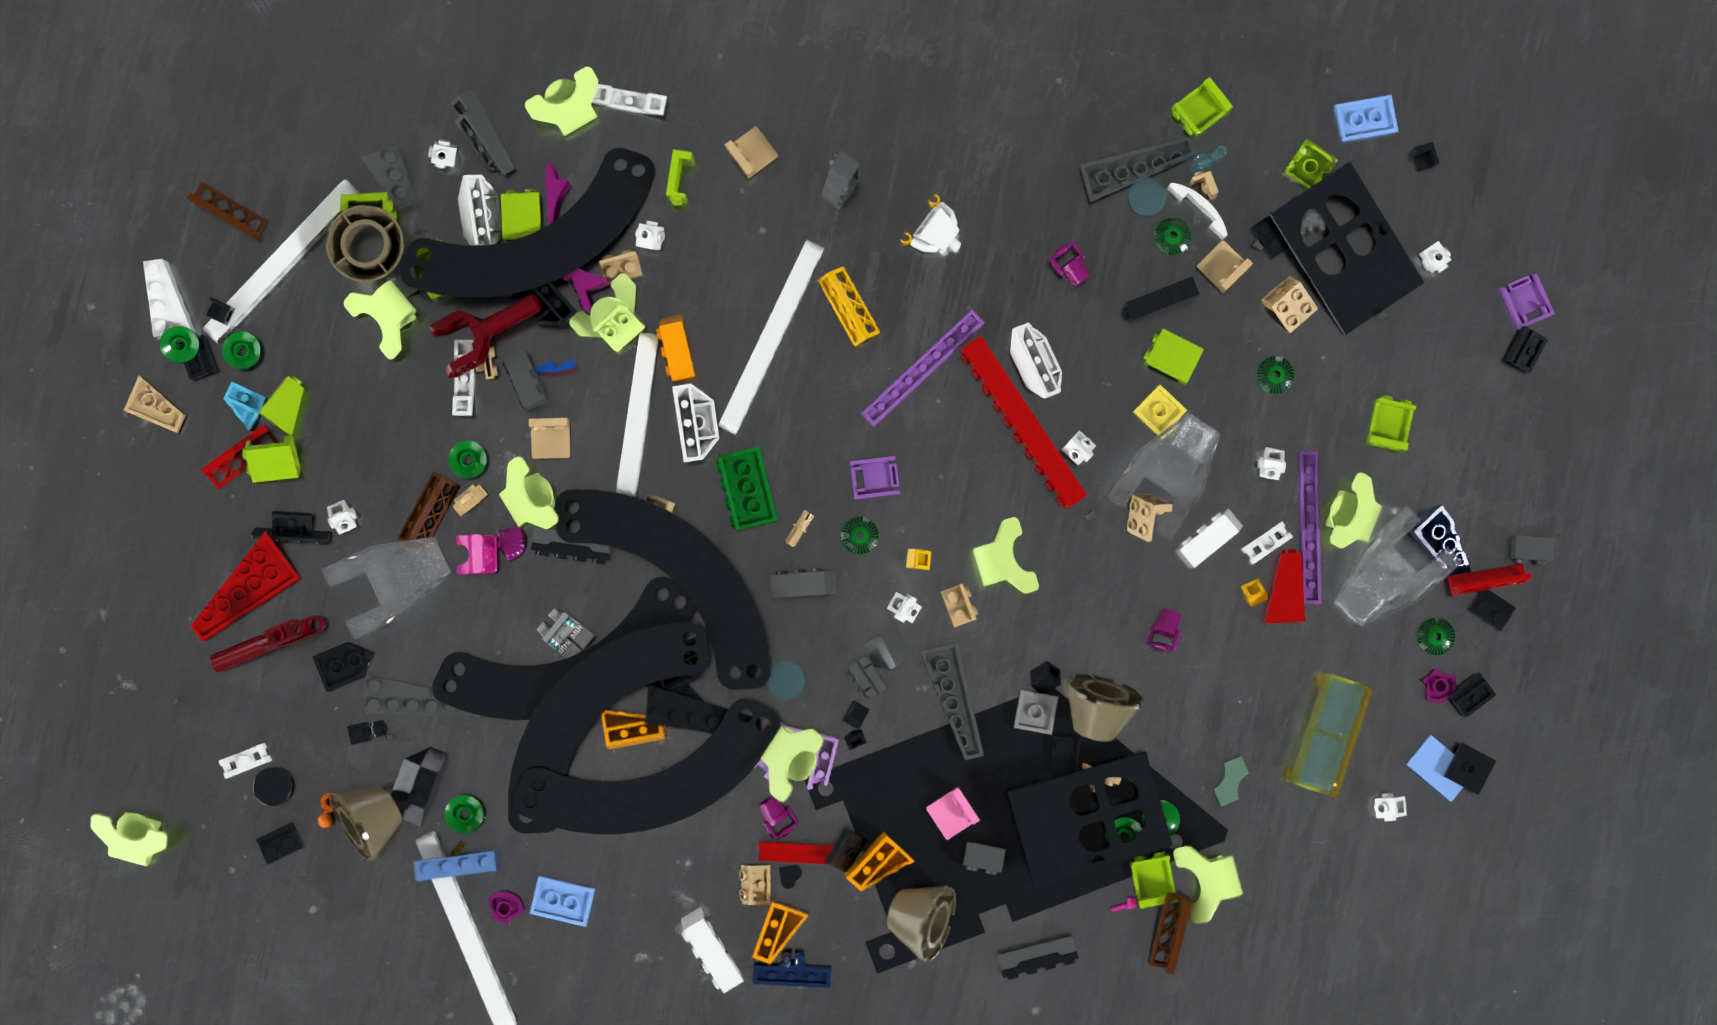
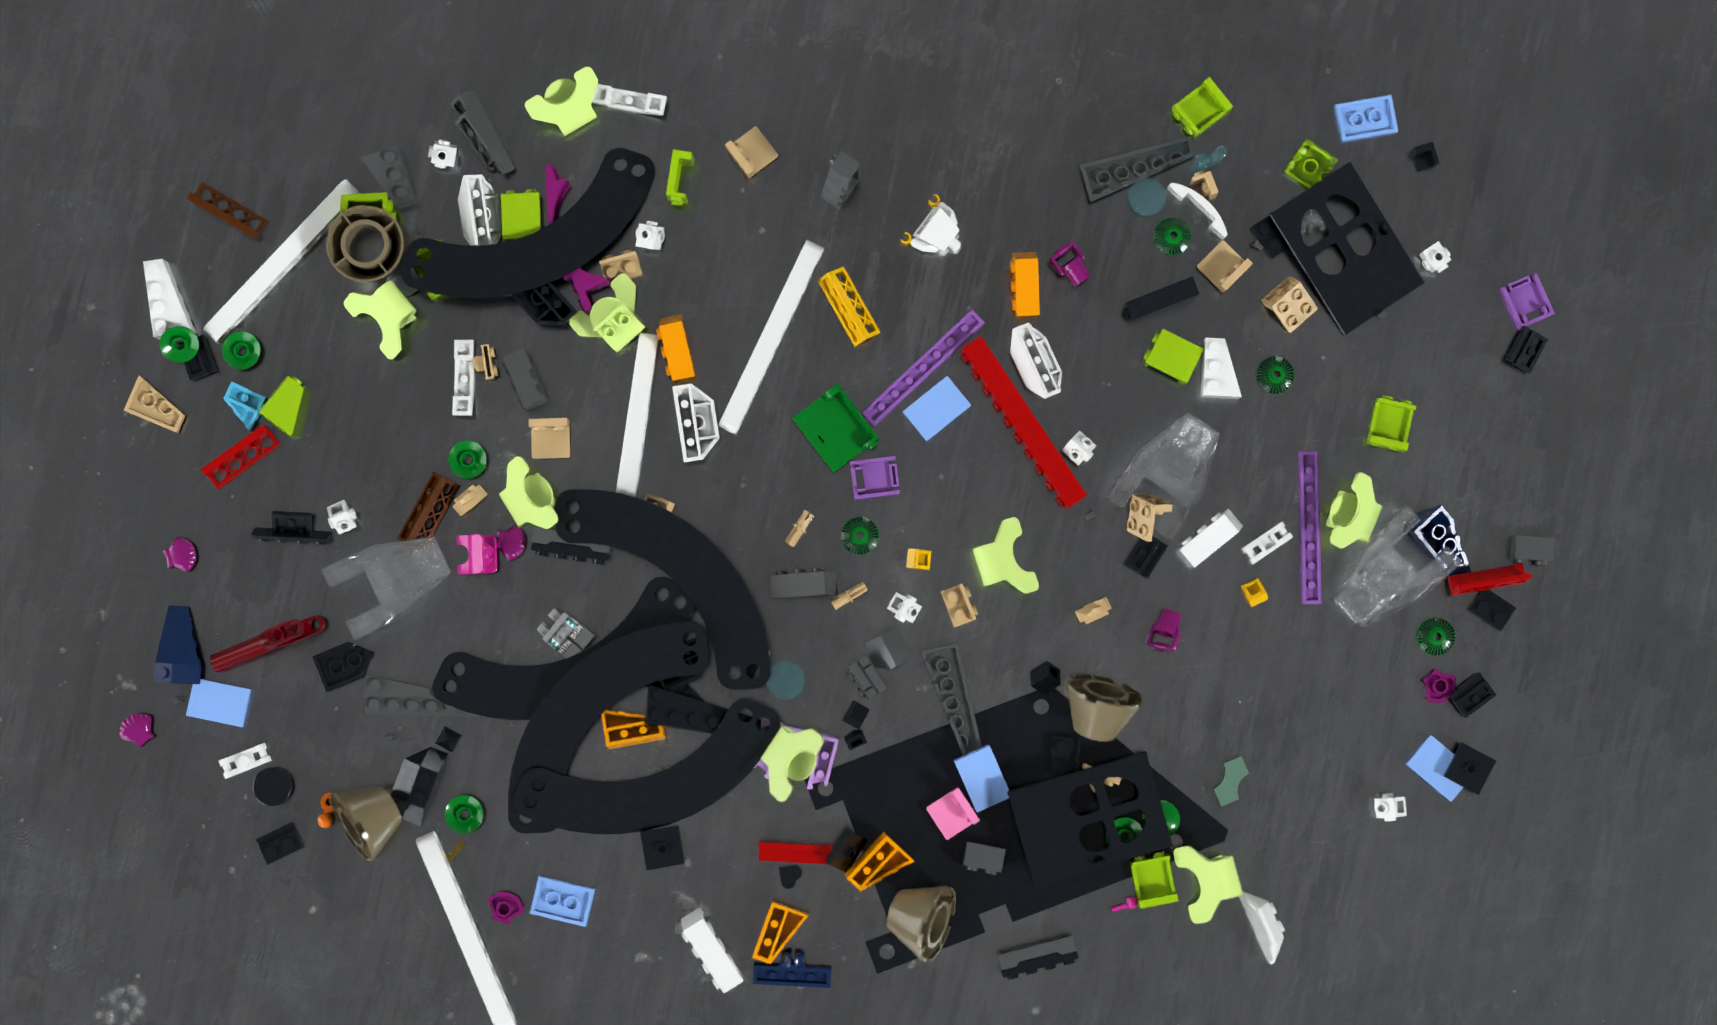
(133, 840): yellowish green piece -> none
(136, 728): none -> magenta animal
(177, 650): none -> dark blue wedge
(181, 554): none -> magenta animal
(219, 702): none -> light blue tile
(220, 311): black panel -> none
(254, 580): red wing -> none
(272, 460): lime panel -> none
(361, 733): black plate -> none
(448, 739): none -> black slope
(454, 866): medium blue arch -> none
(482, 331): dark red piece -> none
(550, 368): blue slope -> none
(662, 847): none -> black plate
(746, 488): green bracket -> none
(755, 884): tan bracket -> none
(774, 813): magenta piece -> none
(838, 425): none -> green door
(848, 595): none -> tan axle
(936, 408): none -> light blue tile
(982, 778): none -> light blue tile
(1025, 284): none -> light orange wedge
(1036, 712): light grey plate -> none
(1093, 611): none -> tan piece
(1146, 556): none -> black plate
(1159, 410): light yellow tile -> none
(1178, 932): reddish brown fence -> none
(1217, 371): none -> white wedge
(1264, 924): none -> white wedge
(1272, 463): white brick -> none
(1287, 590): red slope -> none
(1330, 735): windscreen -> none

